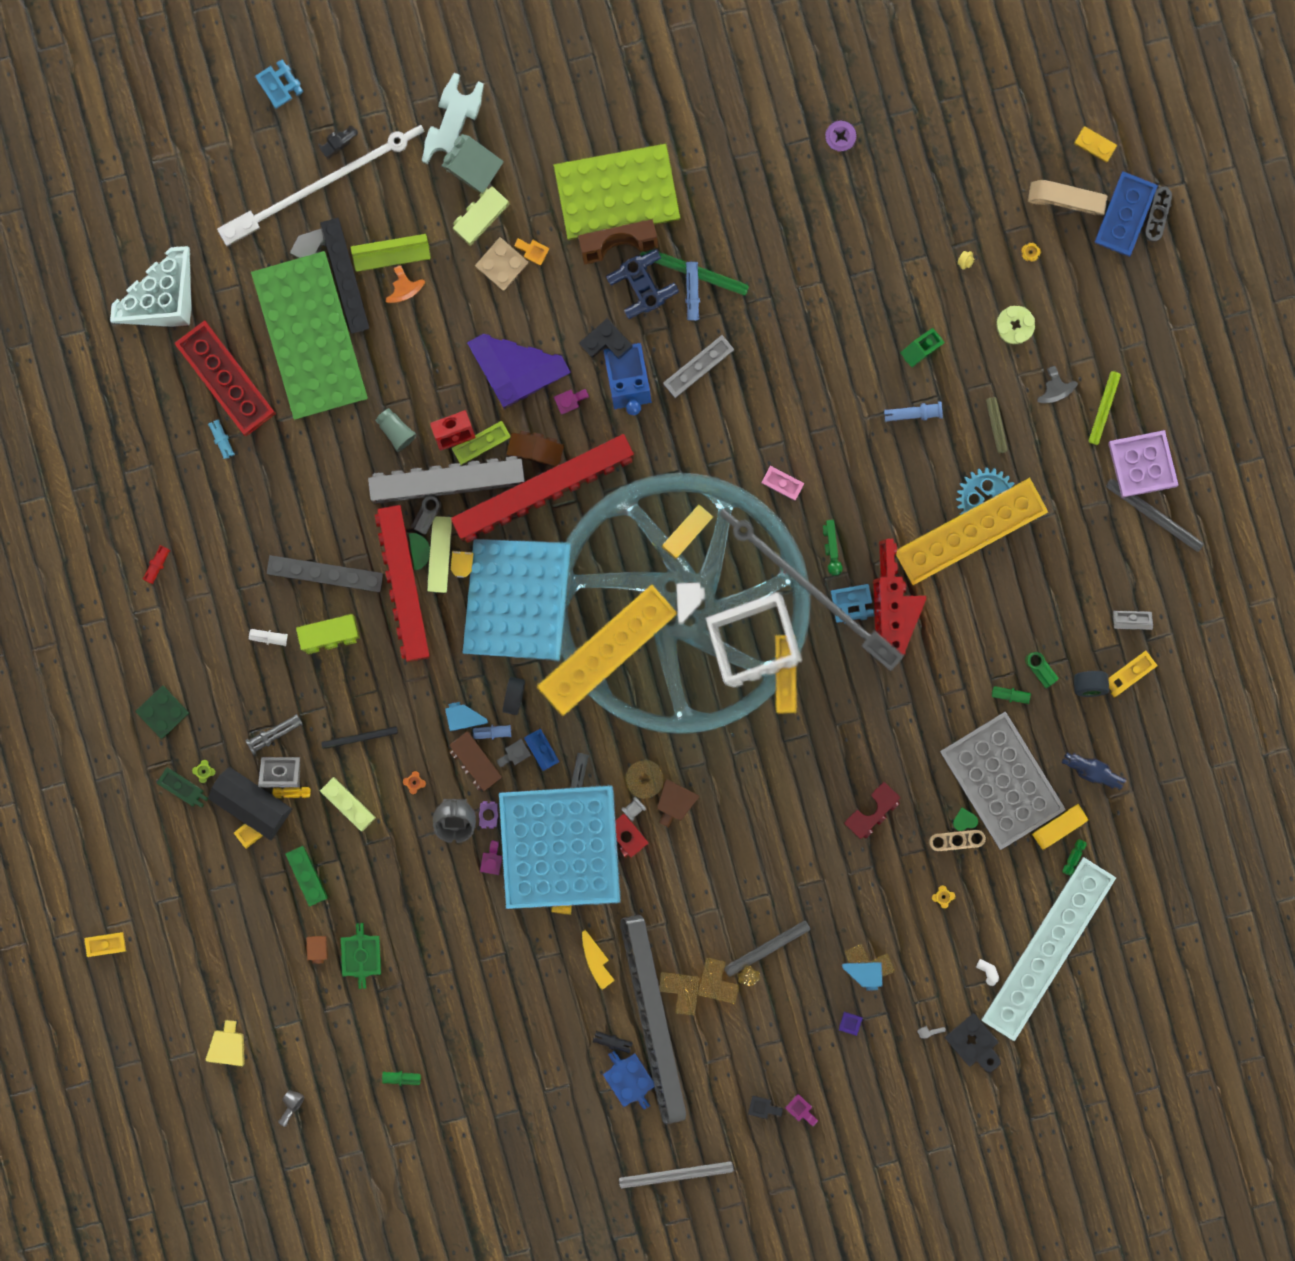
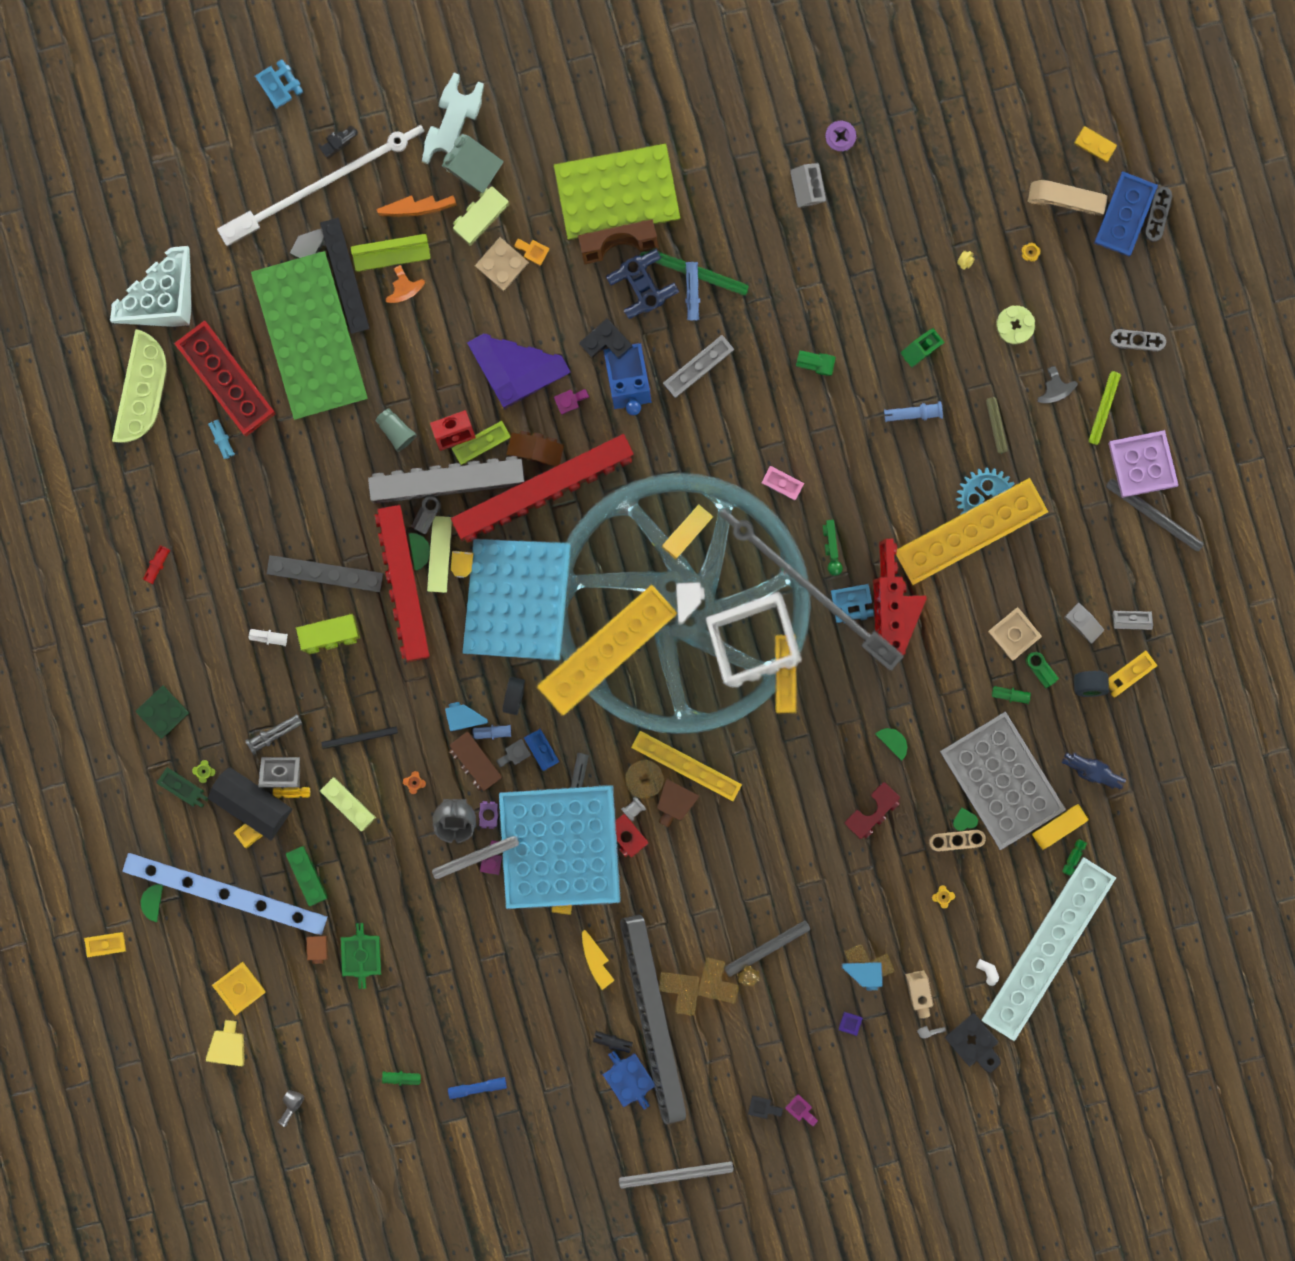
(141, 389): none -> yellowish green plate
(151, 902): none -> green tile
(211, 890): none -> light blue beam
(239, 988): none -> yellow tile
(408, 207): none -> orange slope
(464, 1090): none -> blue piece
(475, 857): none -> light grey axle
(686, 766): none -> yellow plate
(808, 185): none -> light grey brick
(820, 363): none -> green piece
(894, 741): none -> green tile
(919, 986): none -> tan torso
(1014, 634): none -> tan plate
(1084, 623): none -> light grey slope
(1151, 346): none -> light grey beam

